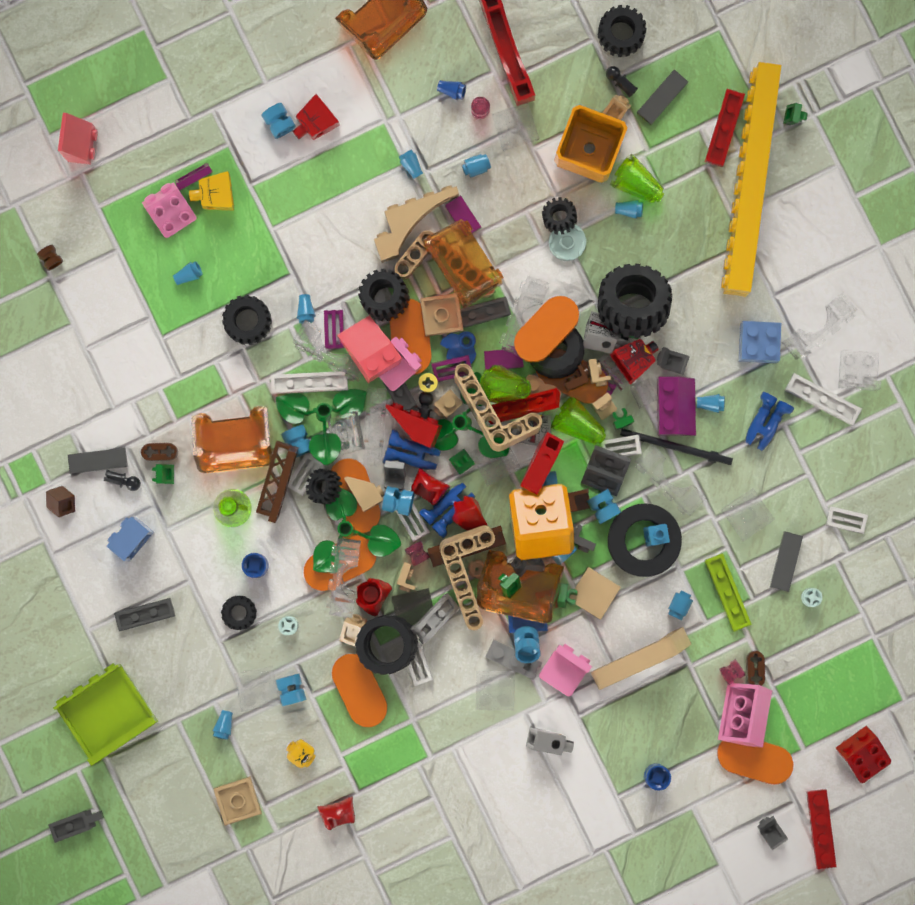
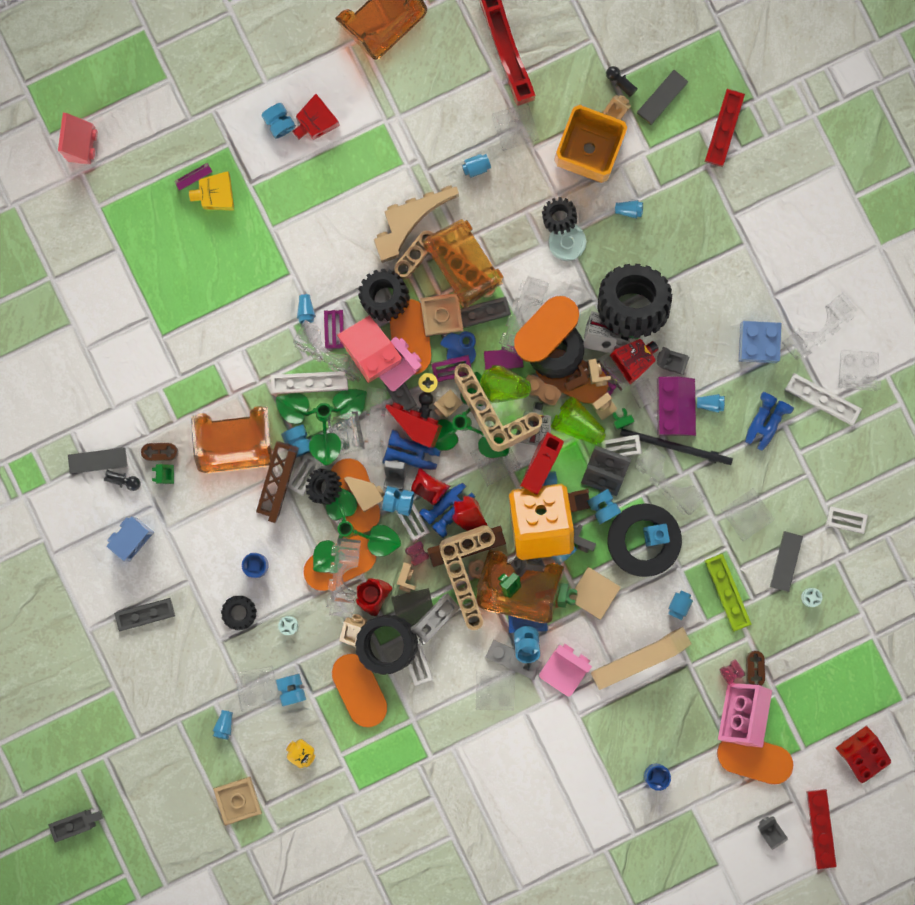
(50, 258): reddish brown wheel -> none
(60, 501): reddish brown panel -> none
(105, 713): lime panel -> none
(169, 210): bright pink bracket -> none
(188, 273): dark azure cone -> none
(237, 306): black tyre -> none
(239, 511): clear neon green cone -> none
(337, 813): red hair -> none
(410, 163): dark azure cone -> none
(452, 88): blue cone -> none
(459, 210): magenta tile -> none
(462, 461): green tile -> none
(480, 111): clear pink wheel -> none
(533, 403): red plate -> none
(542, 741): light grey torso -> none
(627, 16): black tyre -> none
(637, 181): clear neon green cone -> none
(752, 179): yellow piece -> none
(794, 115): green tile -> none

